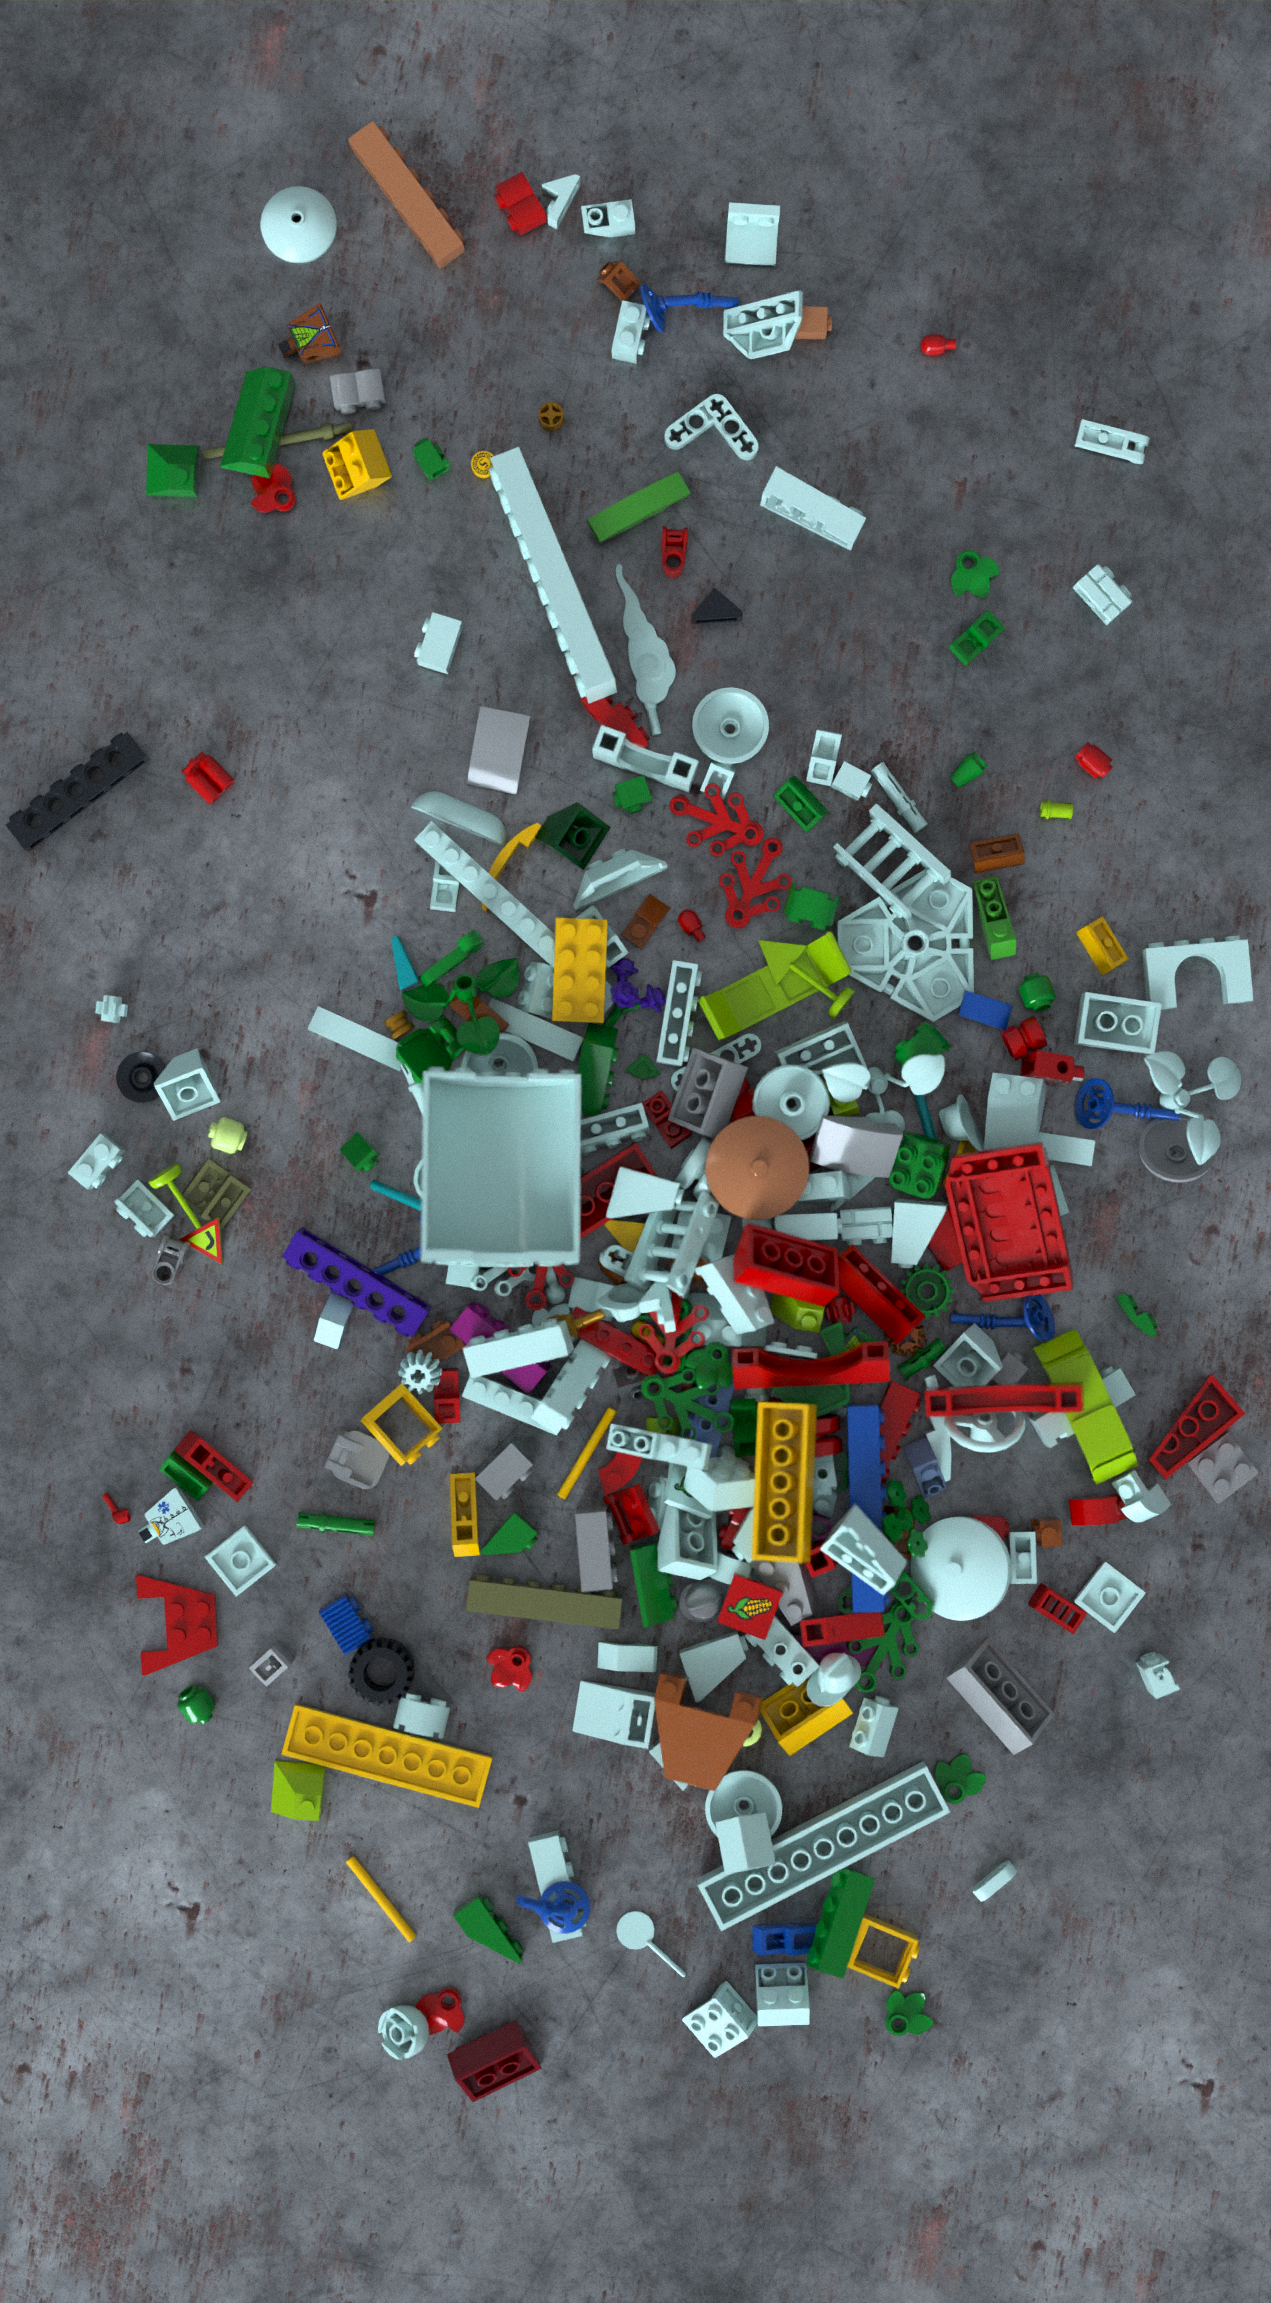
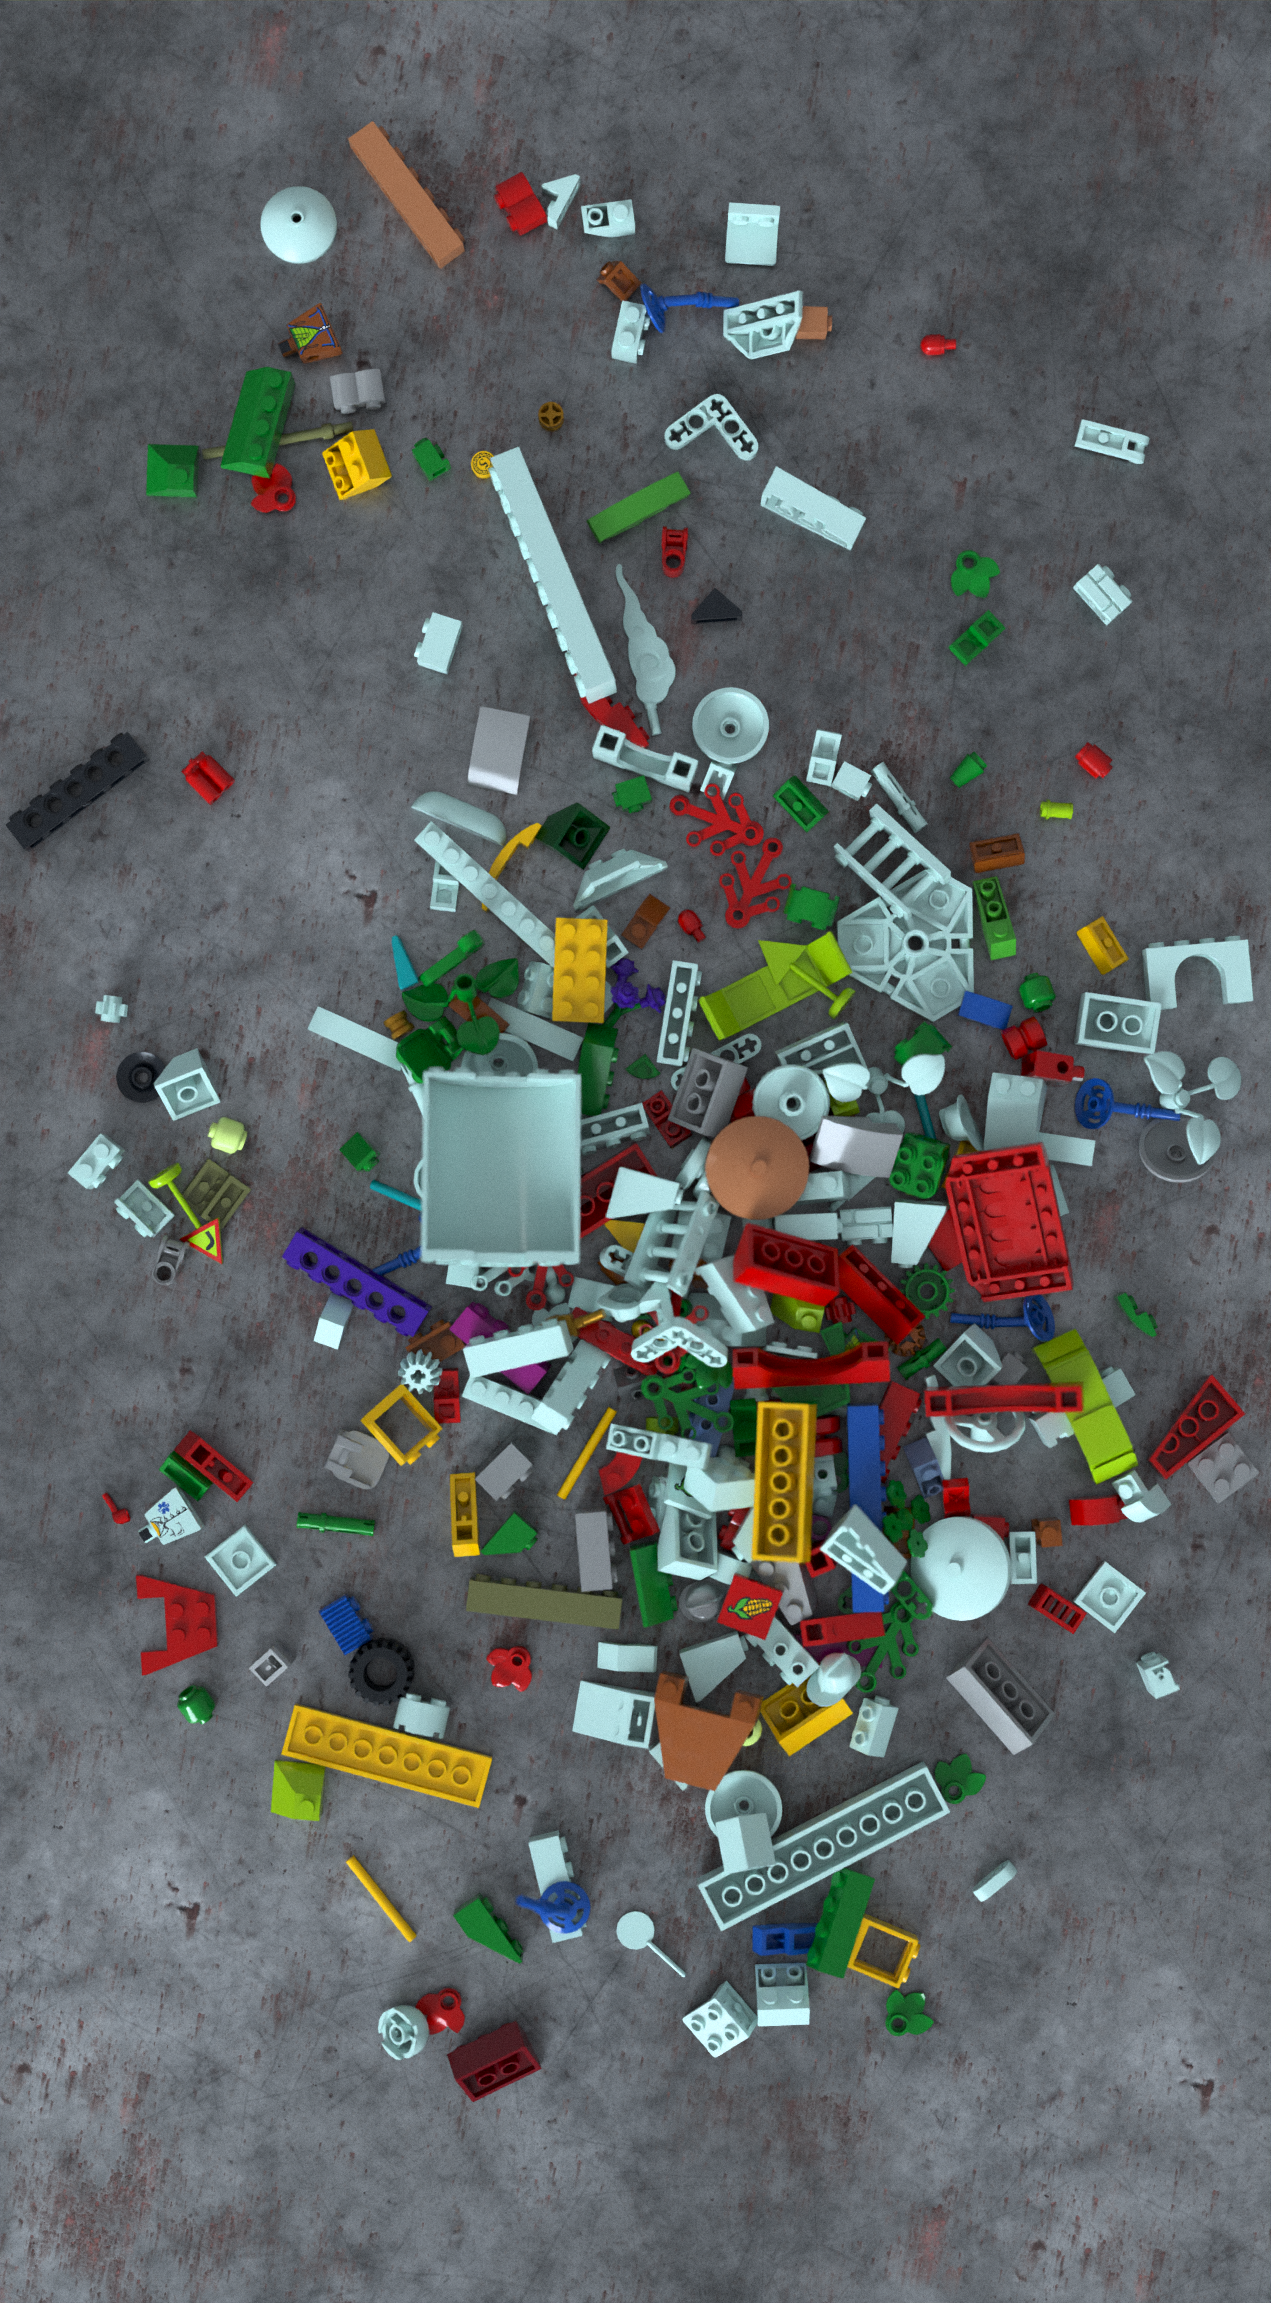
(682, 1333): none -> light aqua beam
(955, 1498): none -> red slope

